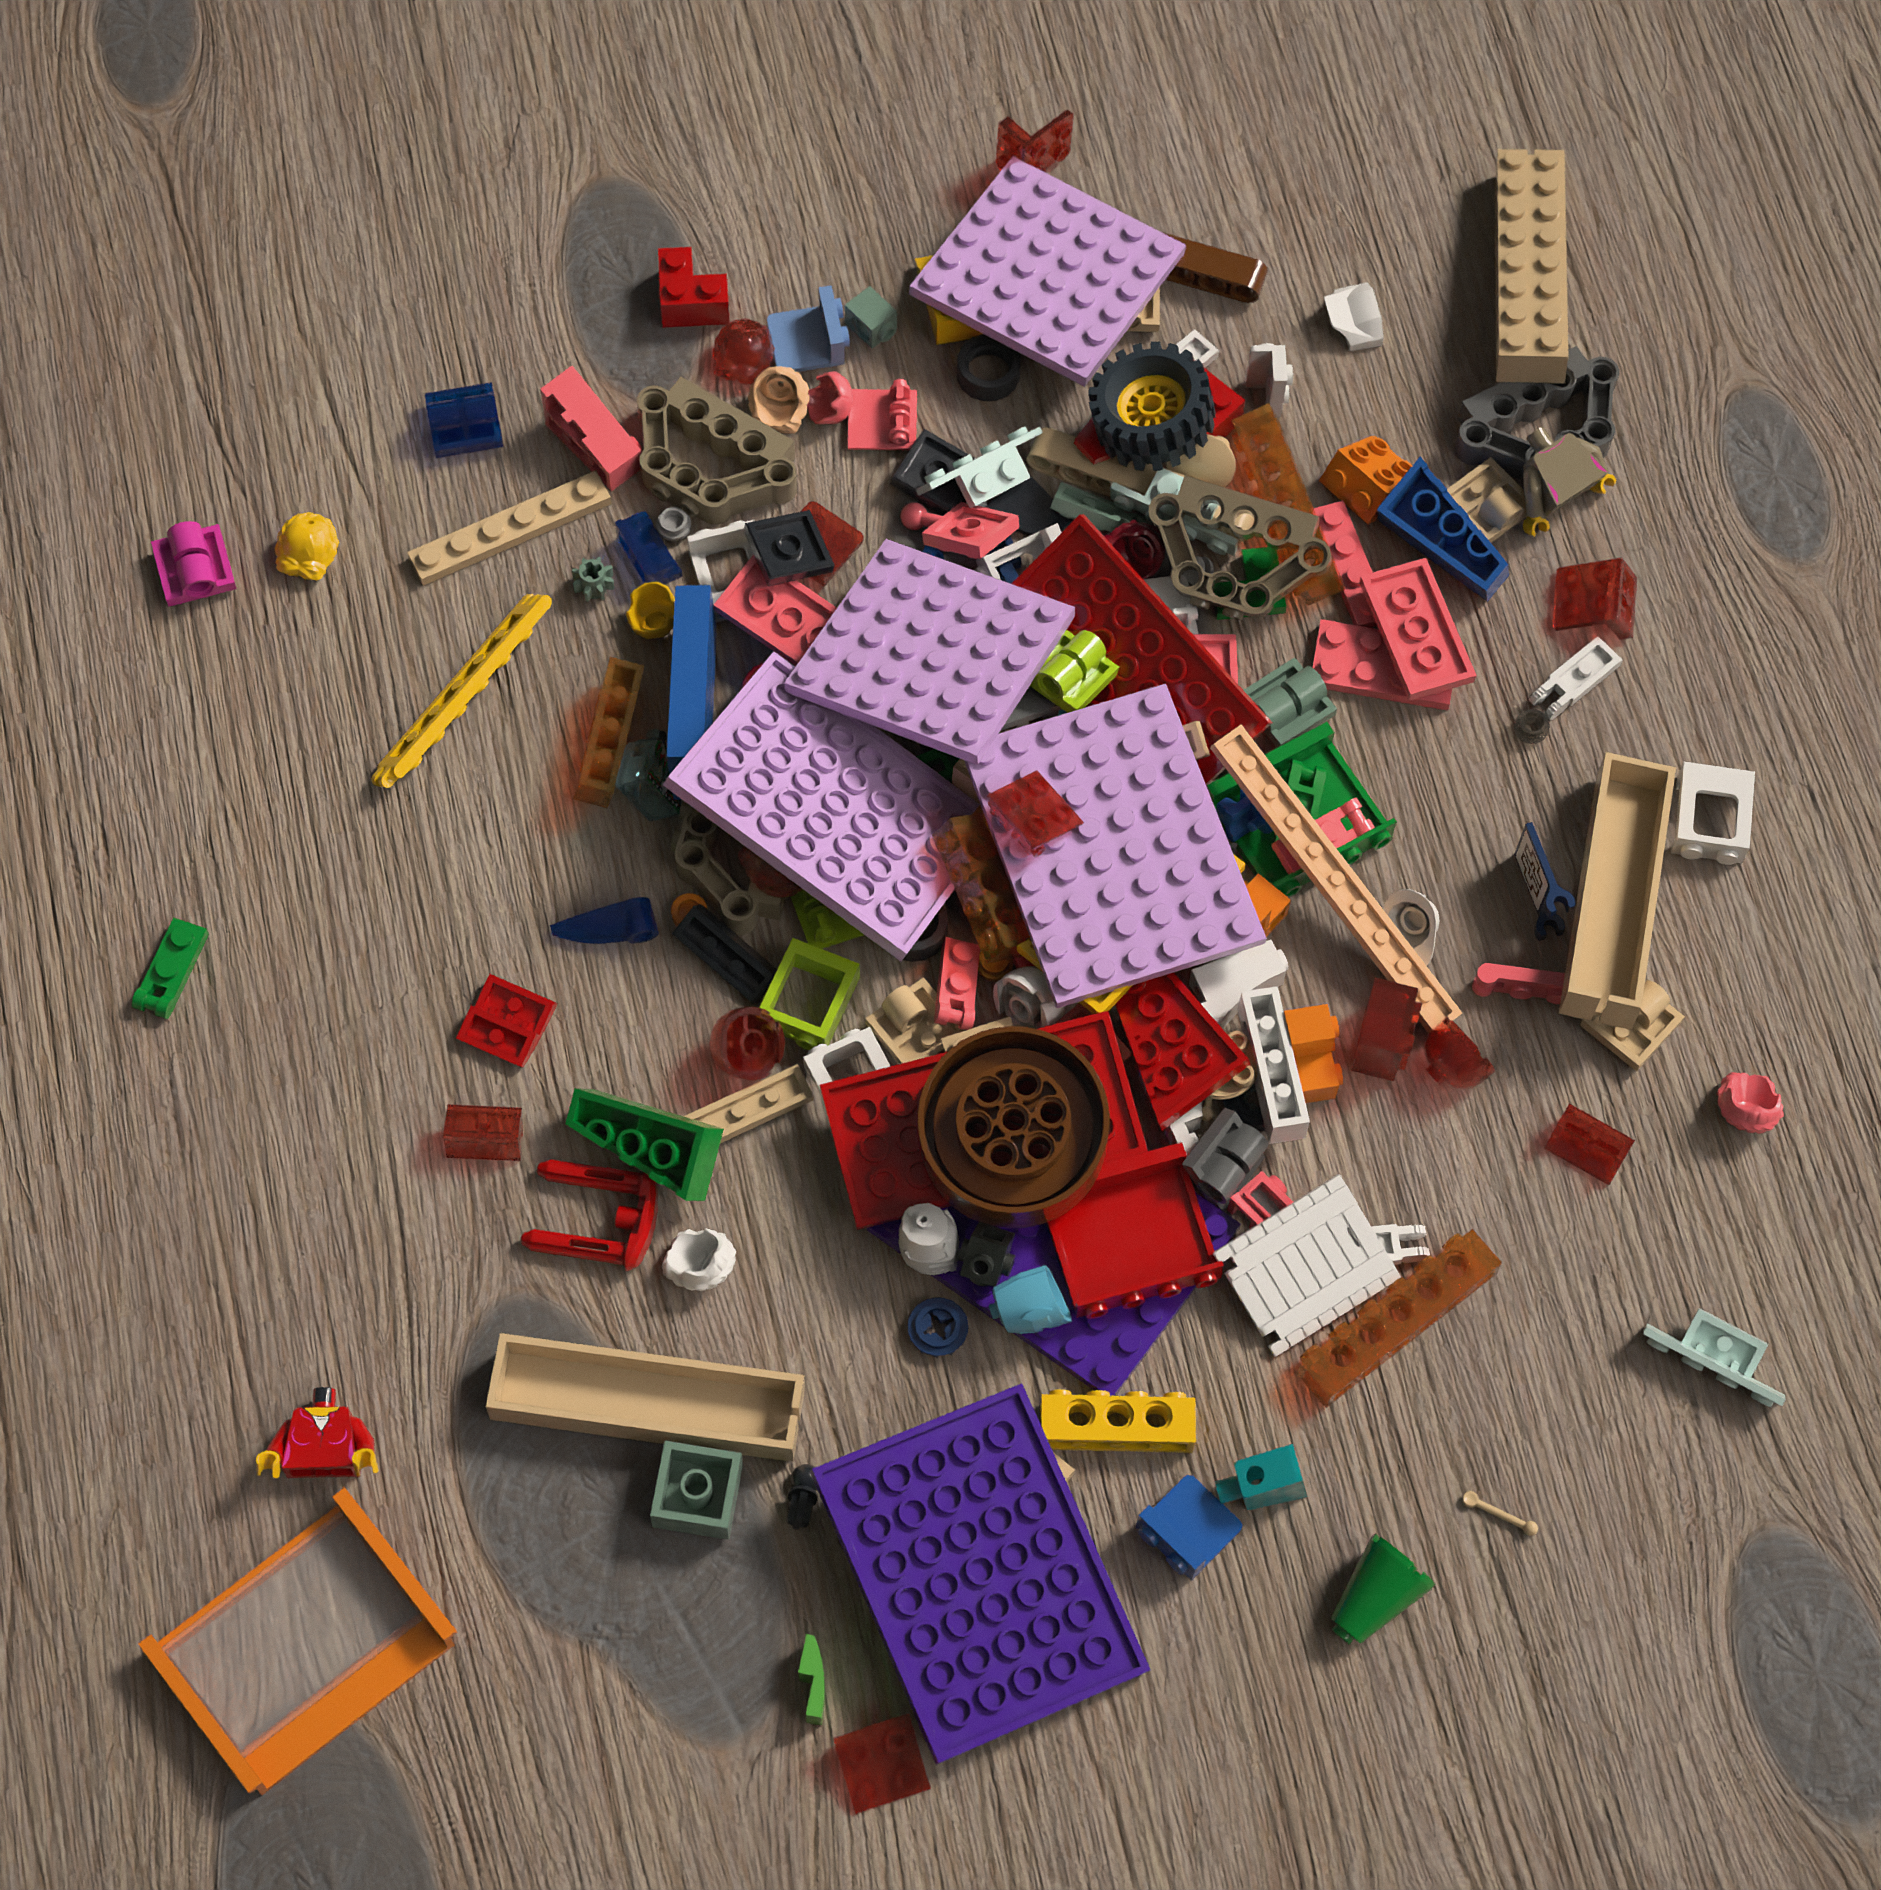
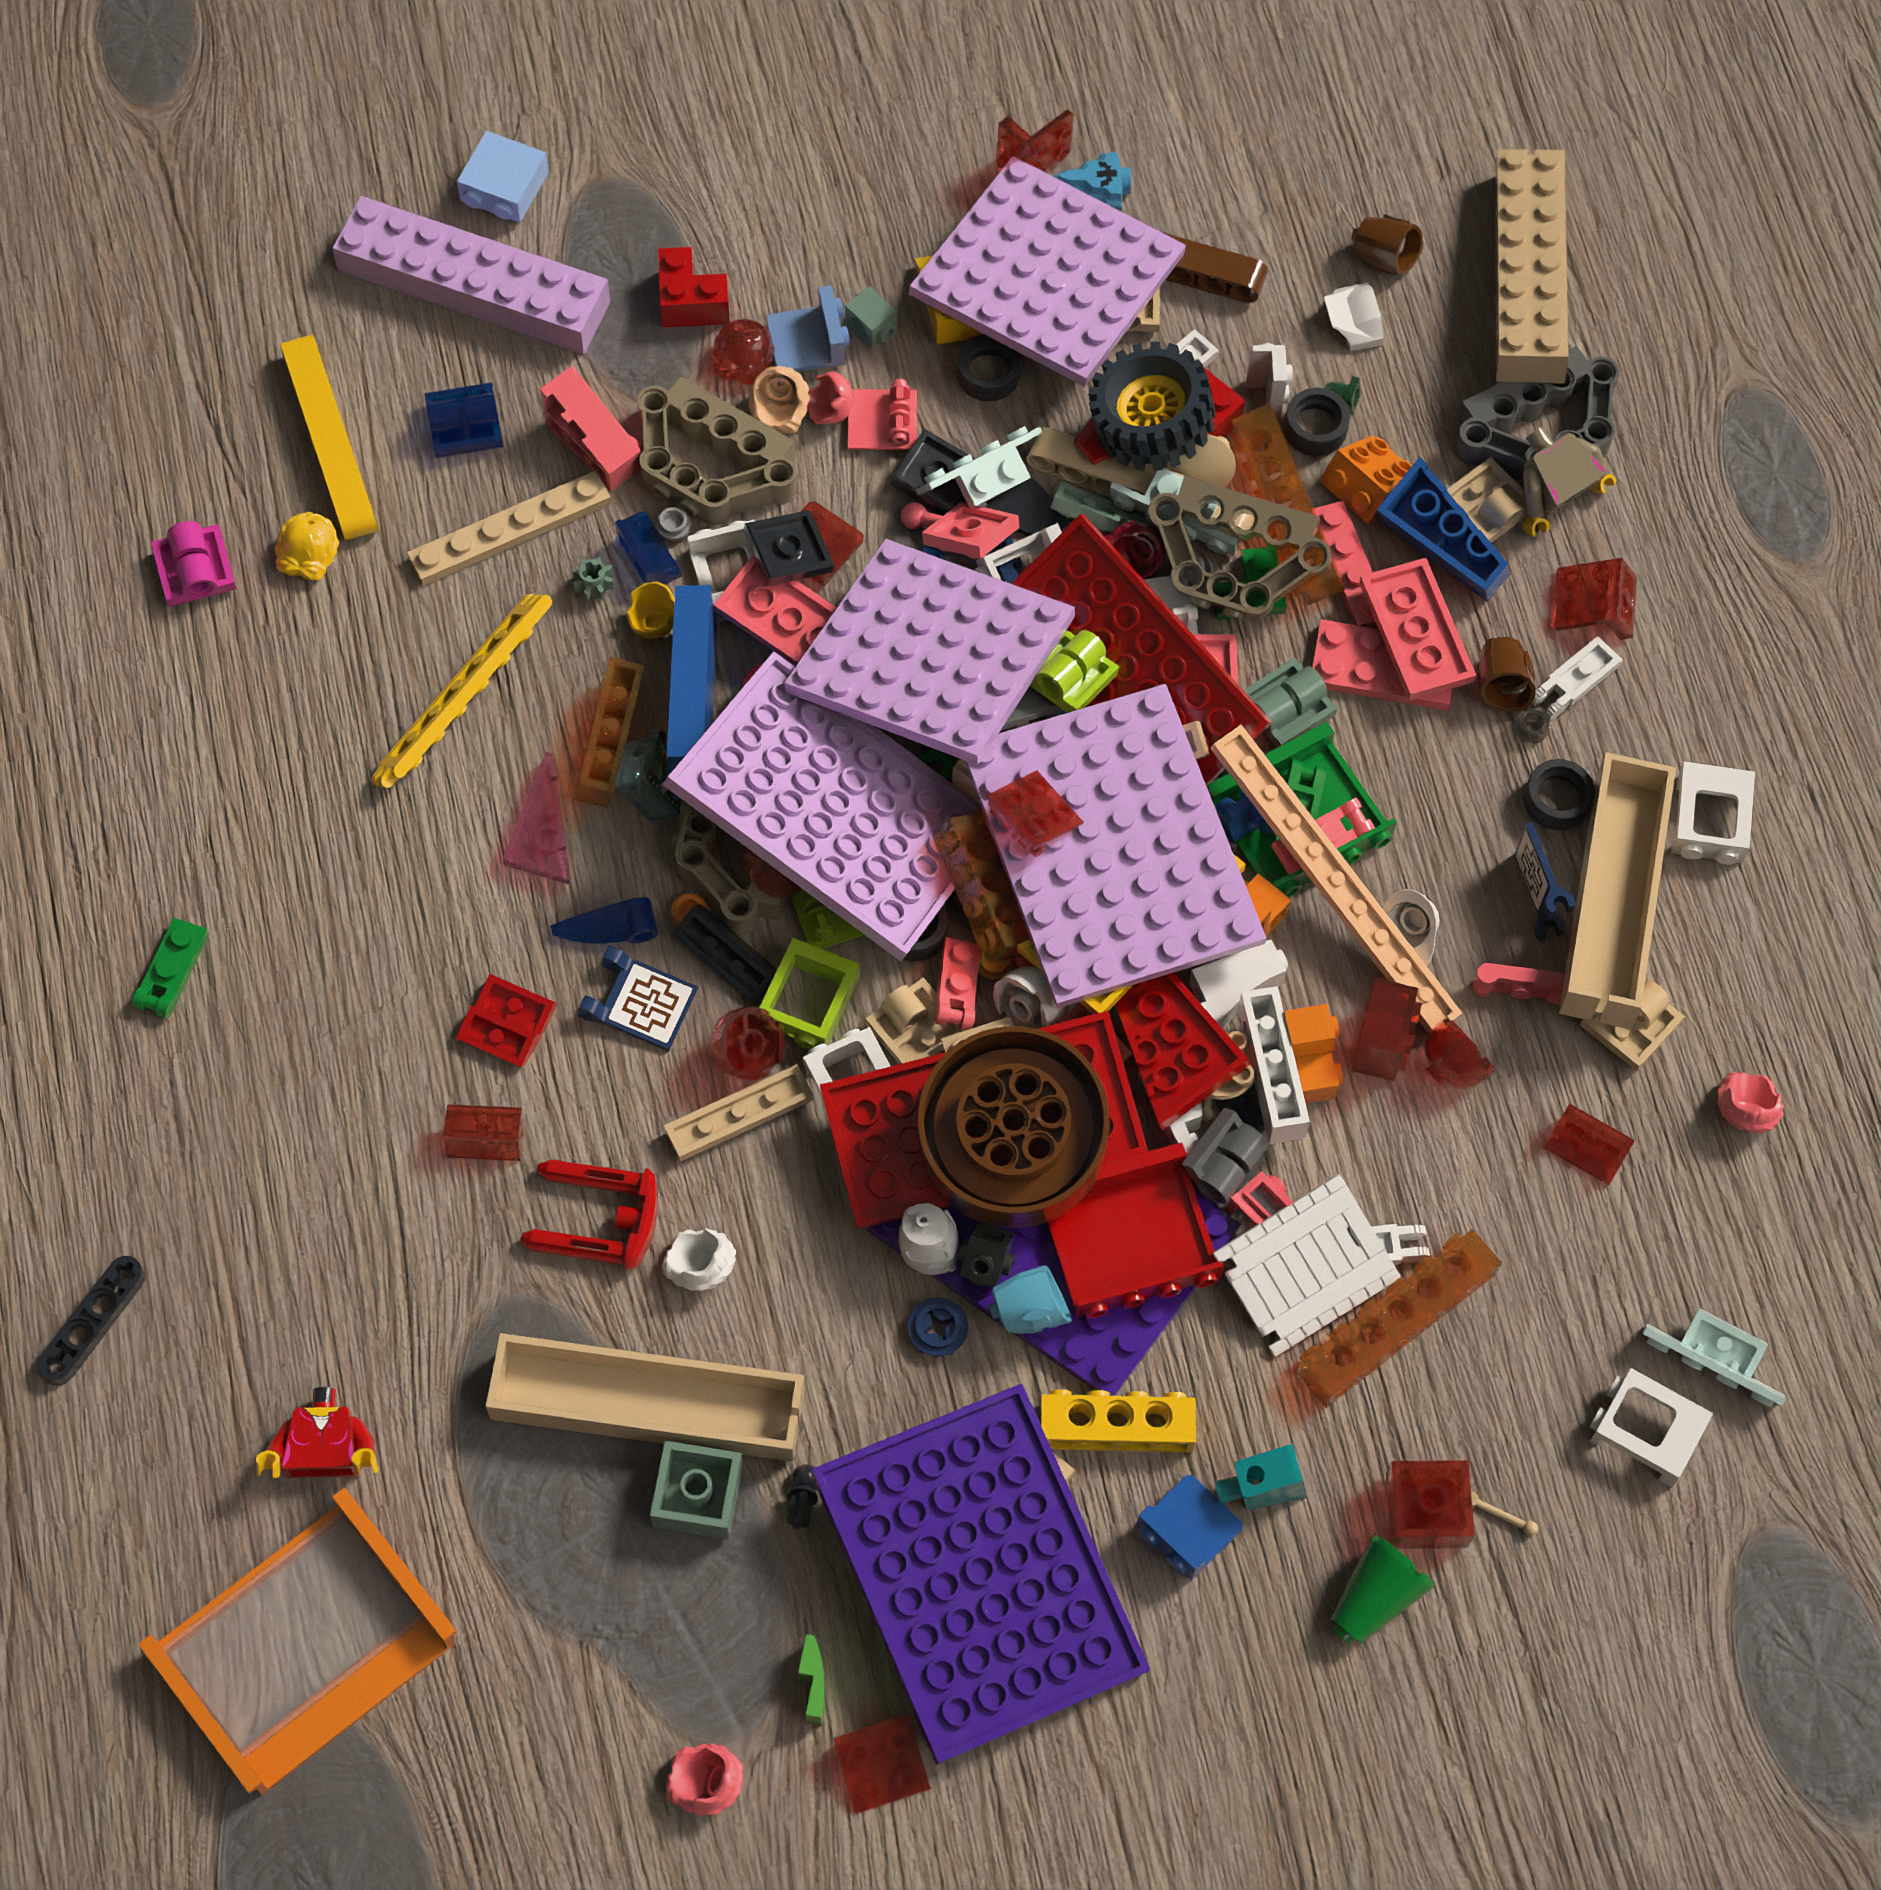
(86, 1317): none -> black beam
(329, 437): none -> yellow beam
(472, 275): none -> lavender brick
(502, 177): none -> light blue brick
(539, 835): none -> clear pink wing
(641, 1001): none -> flag
(658, 1142): green wedge -> none
(704, 1779): none -> coral hair
(1101, 179): none -> dark azure rock
(1319, 399): none -> black tyre
(1349, 392): none -> clear green piece
(1380, 241): none -> reddish brown helmet
(1430, 1504): none -> clear red brick
(1506, 667): none -> reddish brown helmet
(1566, 771): none -> black tyre
(1680, 1439): none -> white window

